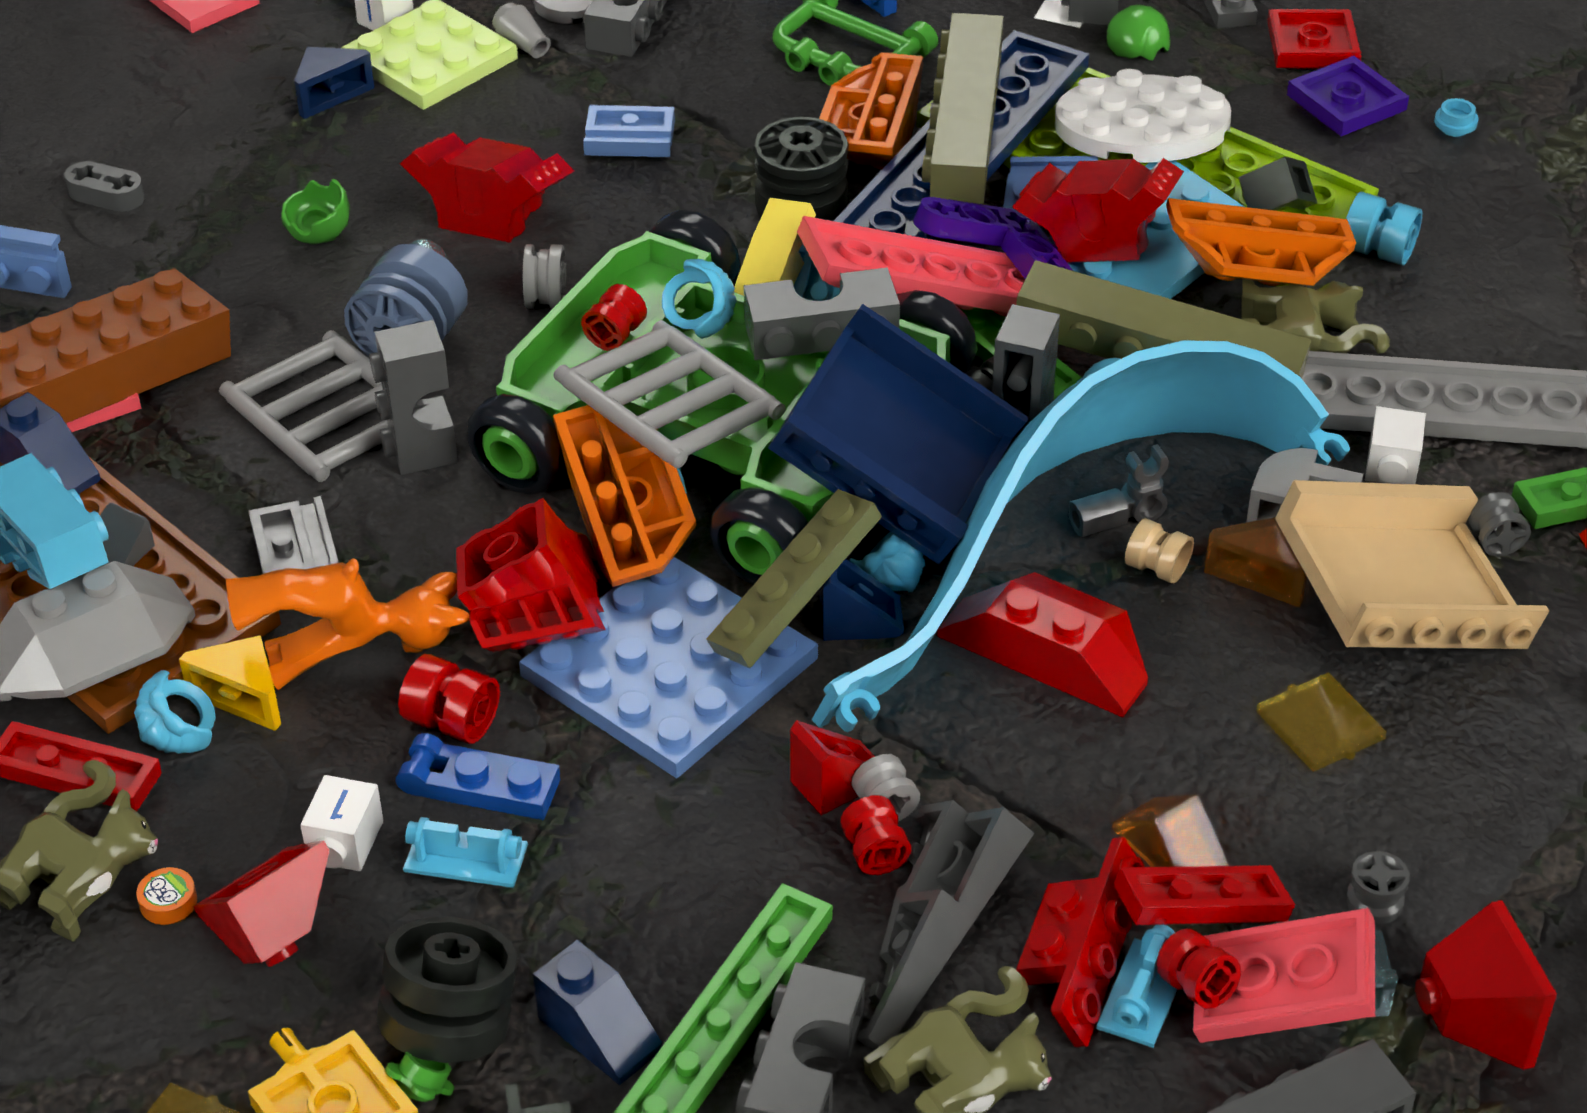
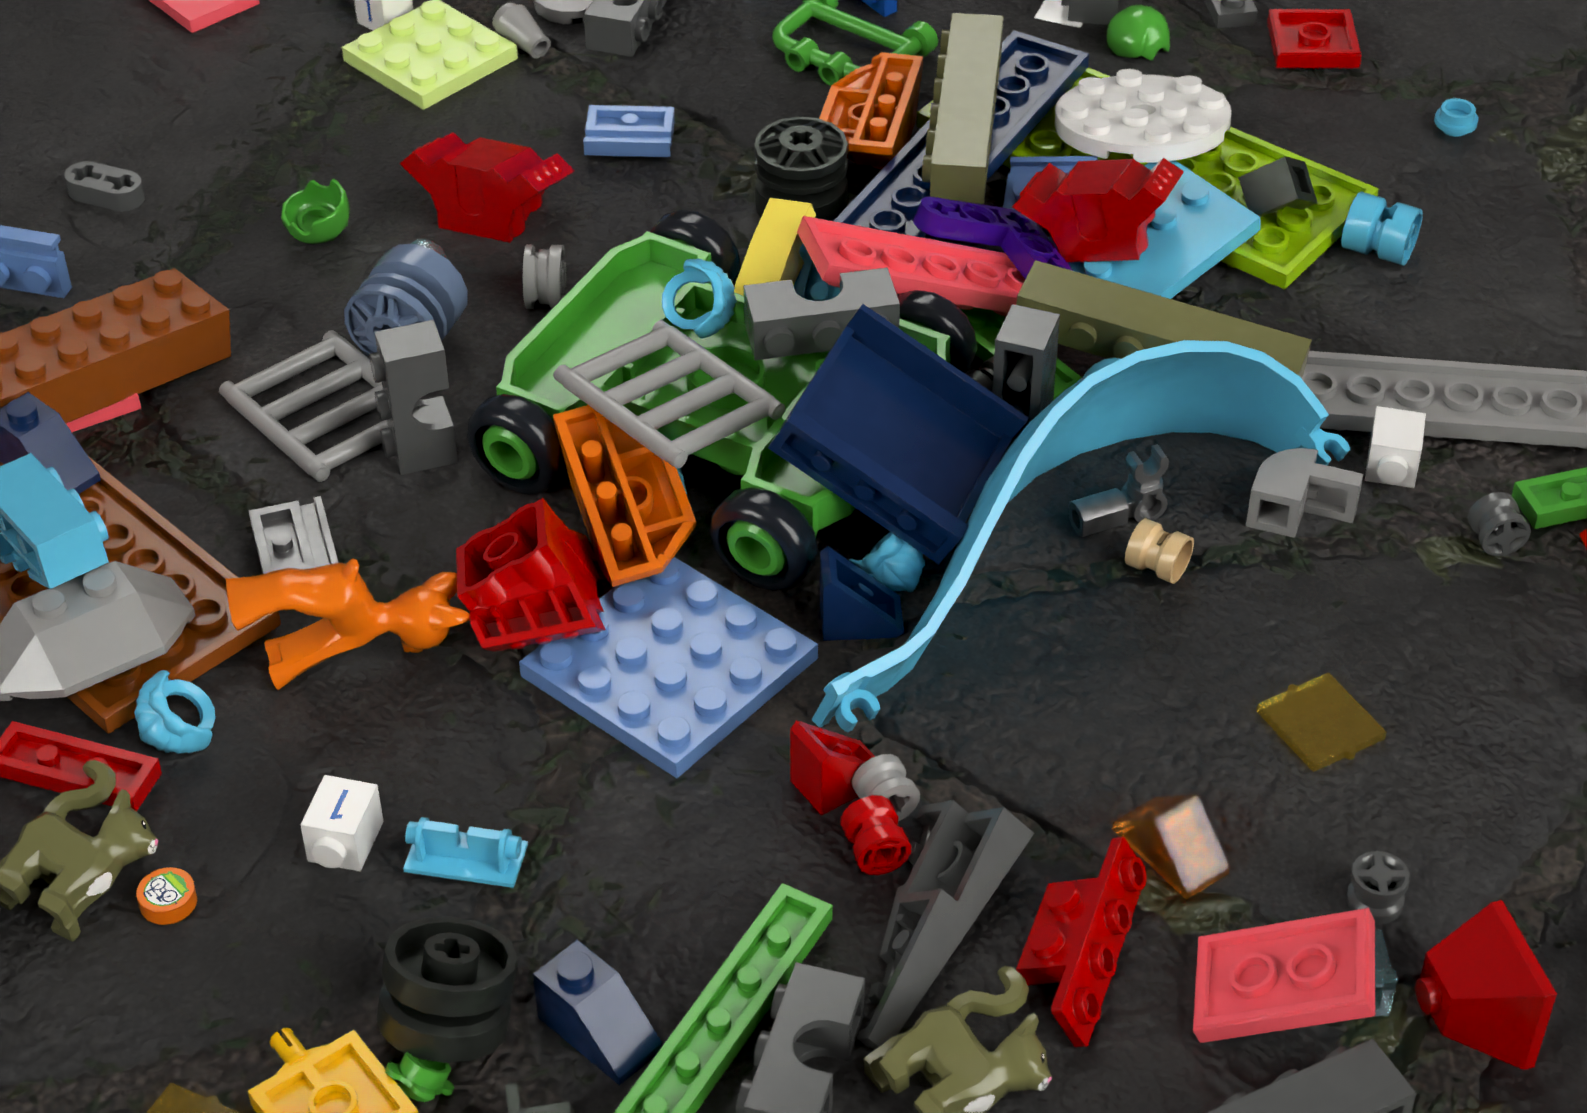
(128, 535): dark grey slope -> none
(235, 679): yellow slope -> none
(269, 905): slope -> none
(331, 77): dark blue slope -> none
(447, 698): red wheel -> none
(478, 778): blue plate -> none
(614, 317): red wheel -> none
(793, 578): olive plate -> none
(1054, 638): red wedge -> none
(1139, 994): medium azure hinge -> none
(1198, 968): red wheel -> none
(1203, 894): red plate -> none
(1257, 559): clear orange slope -> none
(1260, 242): orange wedge -> none
(1305, 311): olive animal -> none
(1347, 95): dark purple plate -> none
(1402, 566): tan panel -> none

